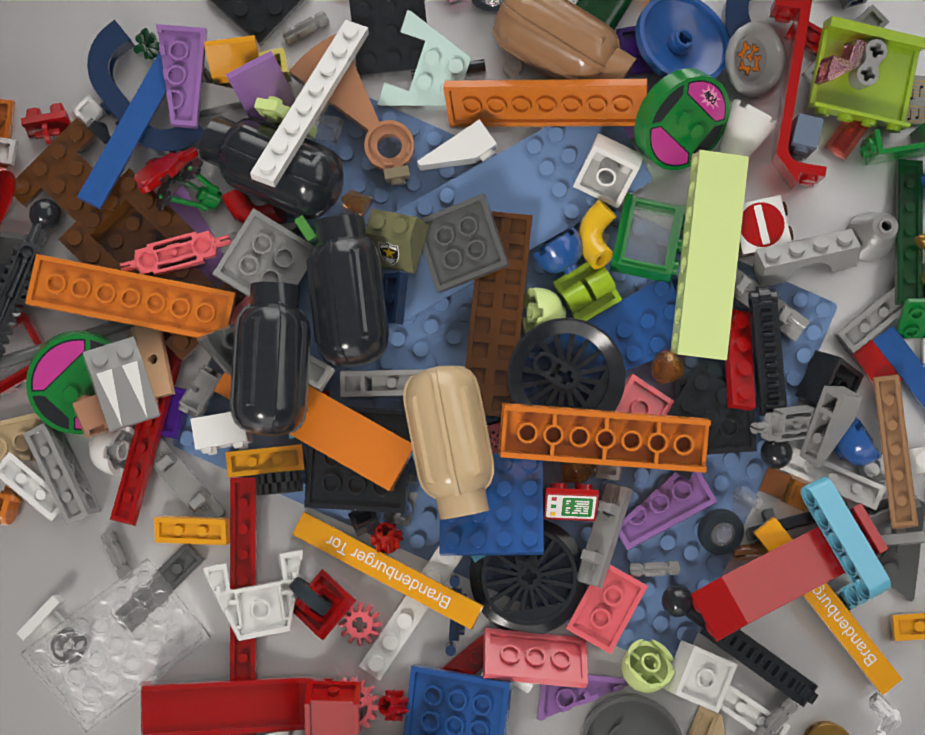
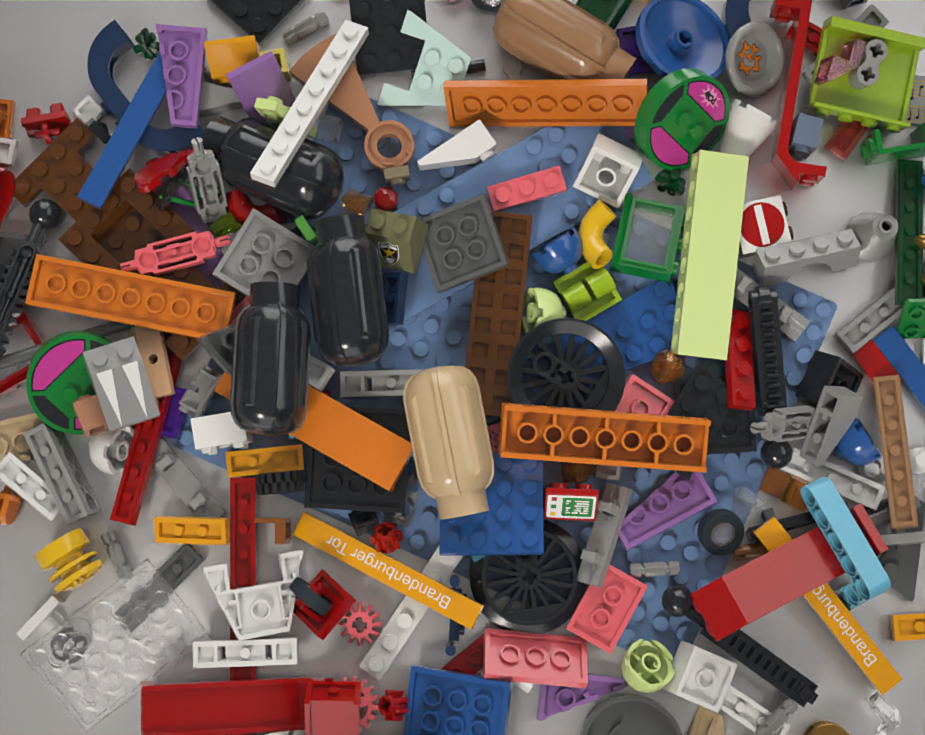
(69, 561): none -> yellow wheel
(202, 165): none -> light grey piece
(225, 225): none -> clear neon green plate
(245, 652): none -> white hinge
(282, 528): none -> dark orange panel
(385, 199): none -> red tile
(526, 189): none -> coral plate
(671, 182): none -> dark green plant

